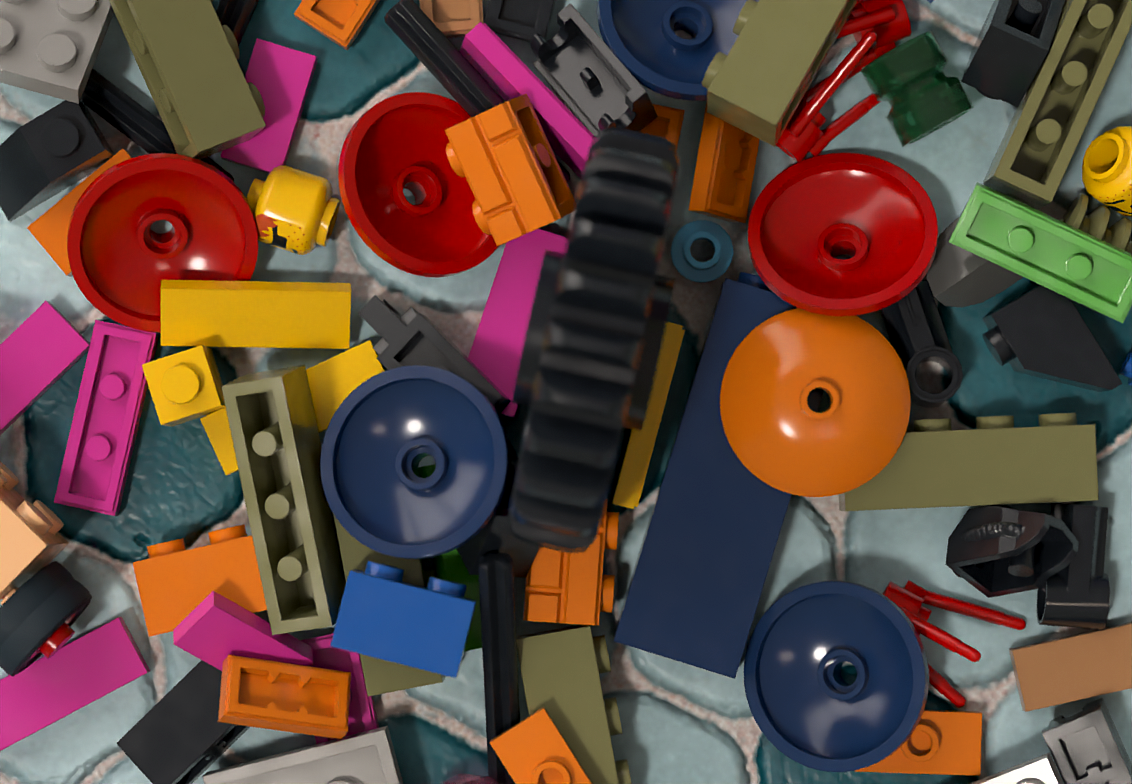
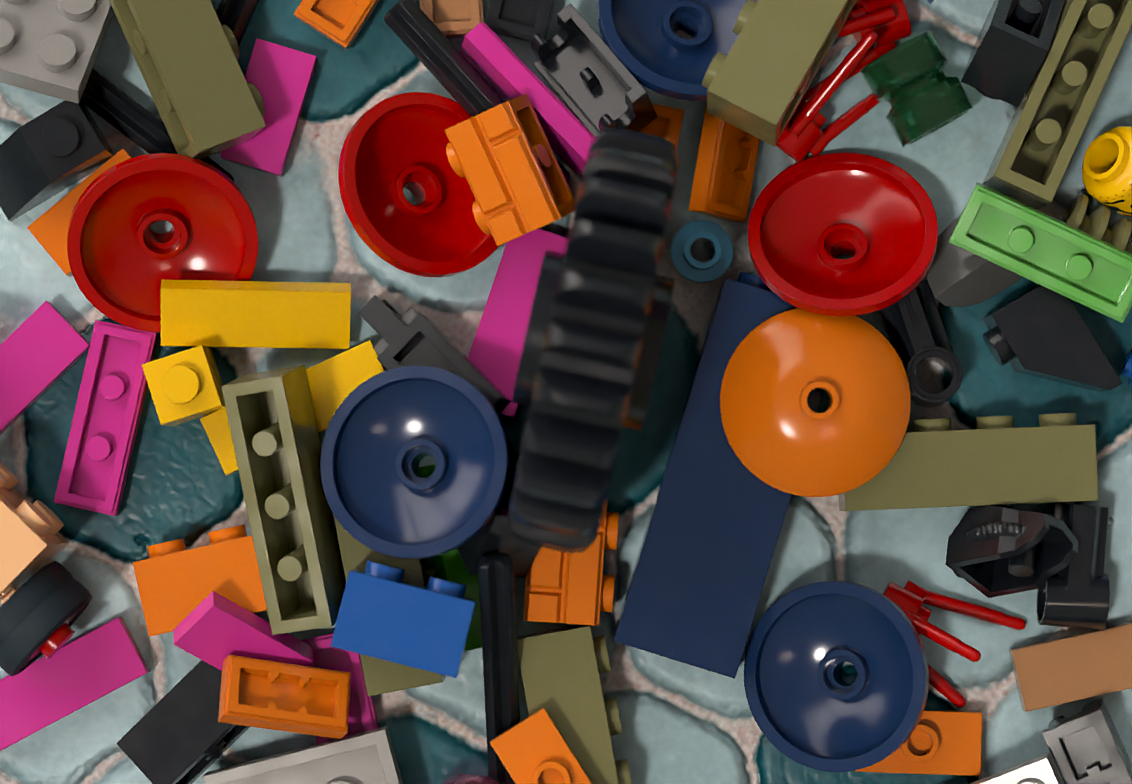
(293, 209): yellow head -> none
(641, 443): yellow tile -> none

